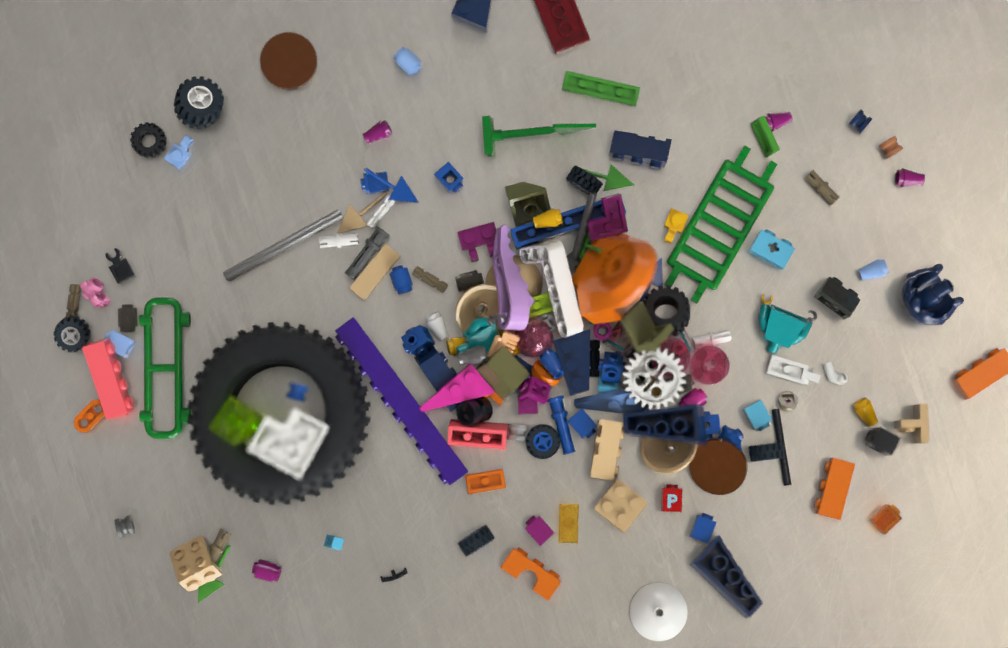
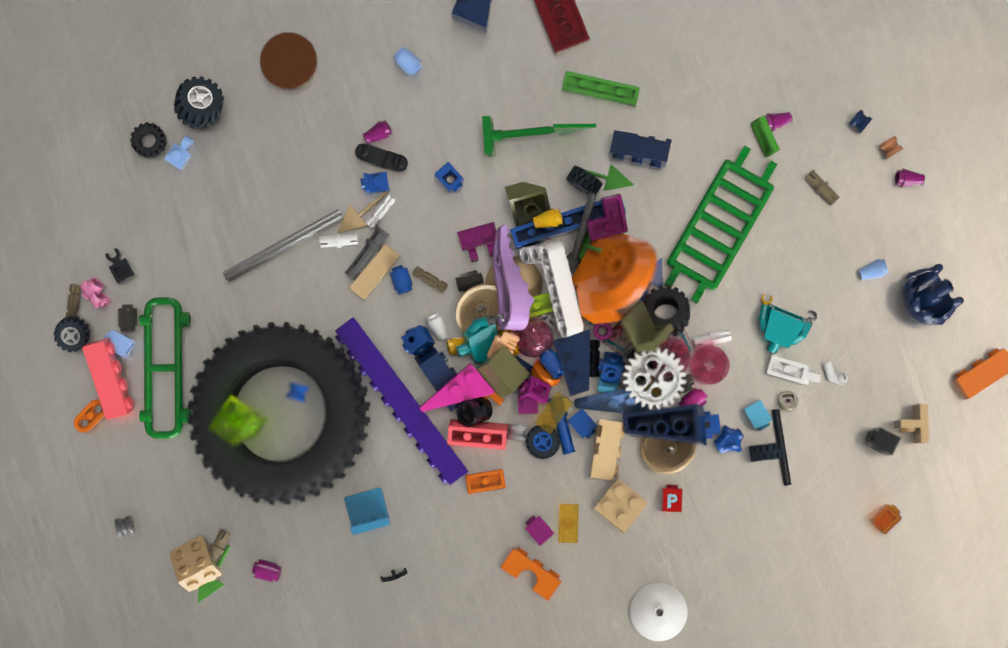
(289, 444): white piece -> none
(333, 542): medium azure piece -> none
(367, 511): none -> dark azure bracket
(381, 157): none -> black piece
(401, 190): blue piece -> none
(475, 355): flat silver cone -> none
(476, 540): black wheel -> none
(554, 412): none -> clear yellow plate
(675, 223): yellow plate -> none
(703, 528): blue brick -> none
(718, 467): reddish brown tile -> none
(726, 577): dark blue wedge -> none
(777, 258): medium azure brick -> none
(834, 488): orange brick -> none
(837, 297): pearl dark grey slope -> none
(866, 411): yellow cone -> none

